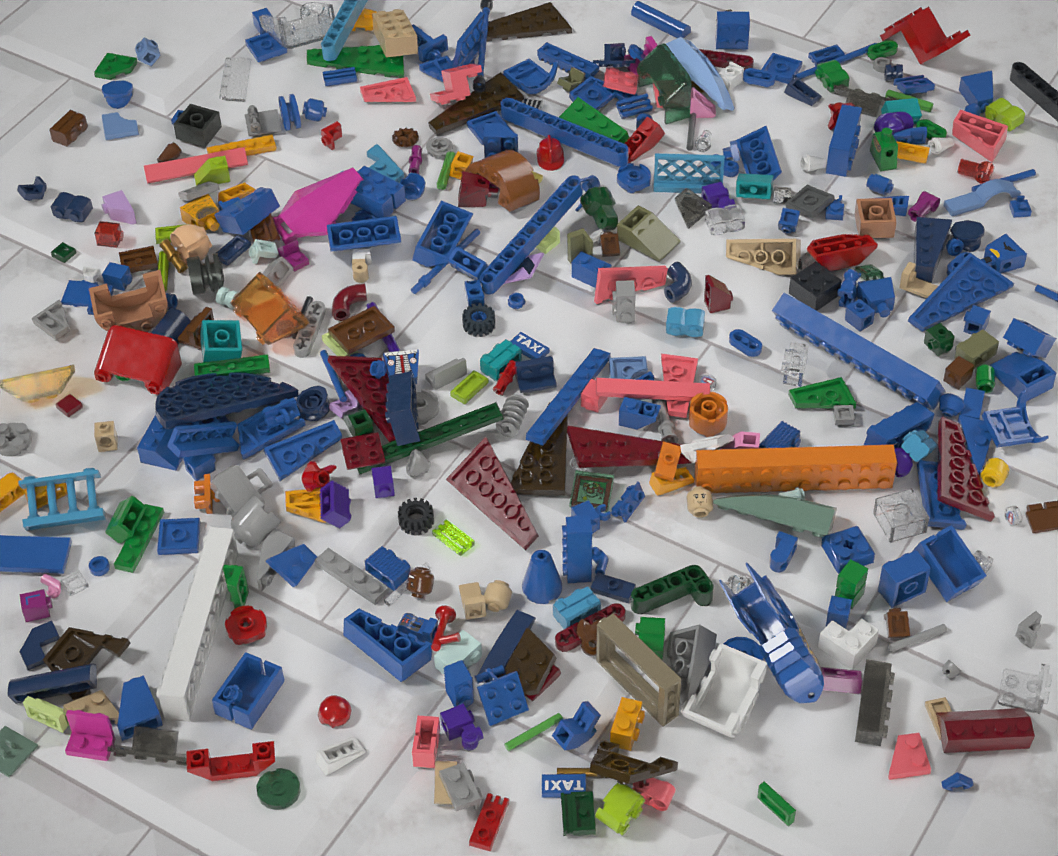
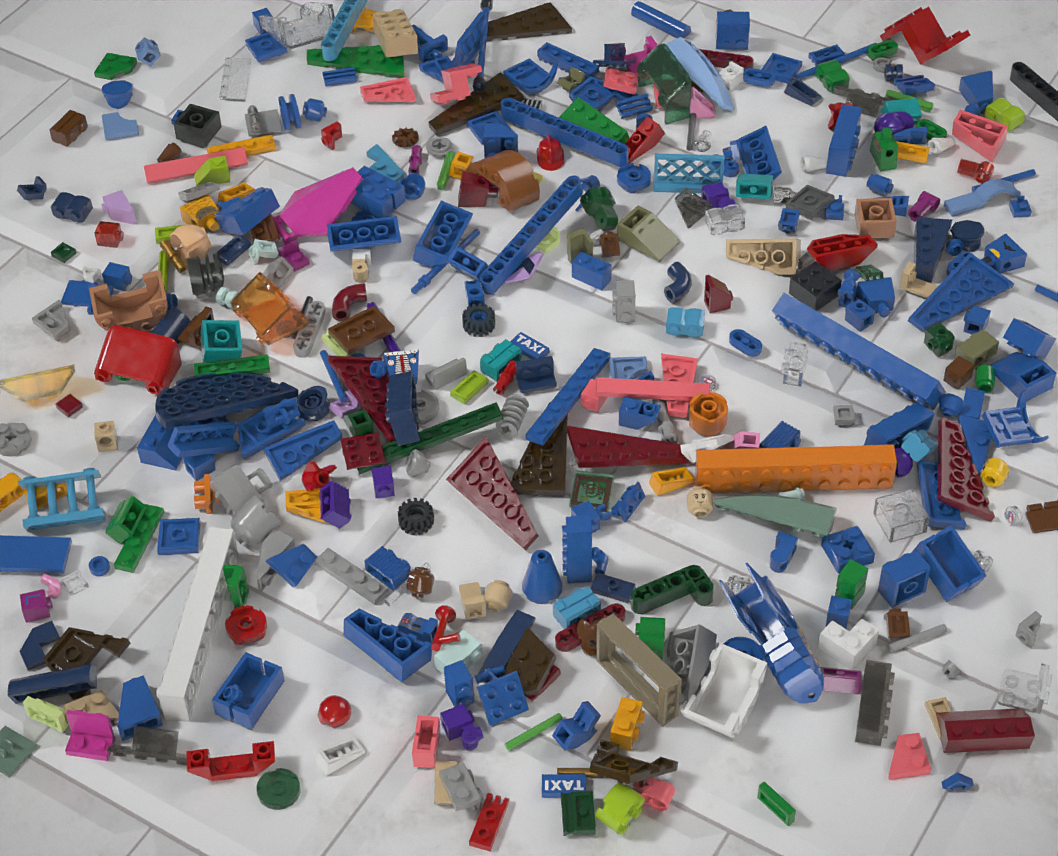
(139, 259): reddish brown plate -> none
(456, 535): clear neon green tile -> none
(516, 301): blue plate -> none
(636, 52): blue plate -> none
(644, 278): coral wing -> none
(667, 461): orange plate -> none
(822, 395): green wing -> none

